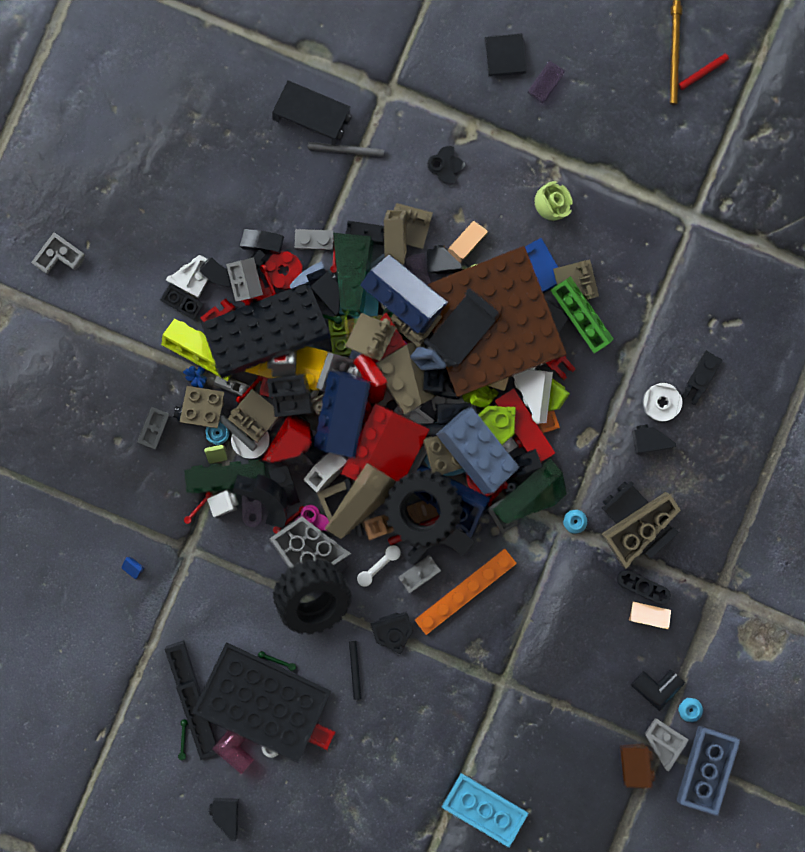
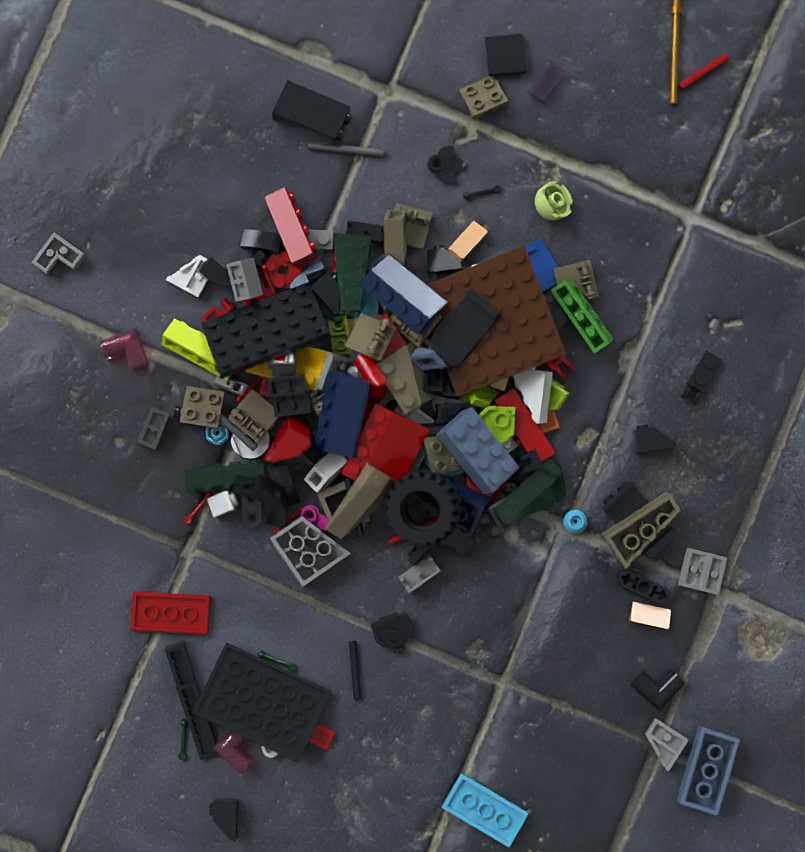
(127, 343): none -> clear pink brick
(132, 567): blue slope -> none
(170, 612): none -> red tile
(181, 302): black slope -> none
(196, 376): blue plant -> none
(216, 454): yellowish green slope -> none
(291, 228): none -> brick
(307, 579): black tyre -> none
(392, 553): white bar -> none
(418, 512): medium nougat slope -> none
(465, 591): orange plate -> none
(483, 96): none -> dark tan hinge
(497, 189): none -> black hinge
(636, 765): reddish brown slope -> none
(656, 393): white plate -> none
(686, 705): medium azure plate -> none
(702, 571): none -> light grey slope

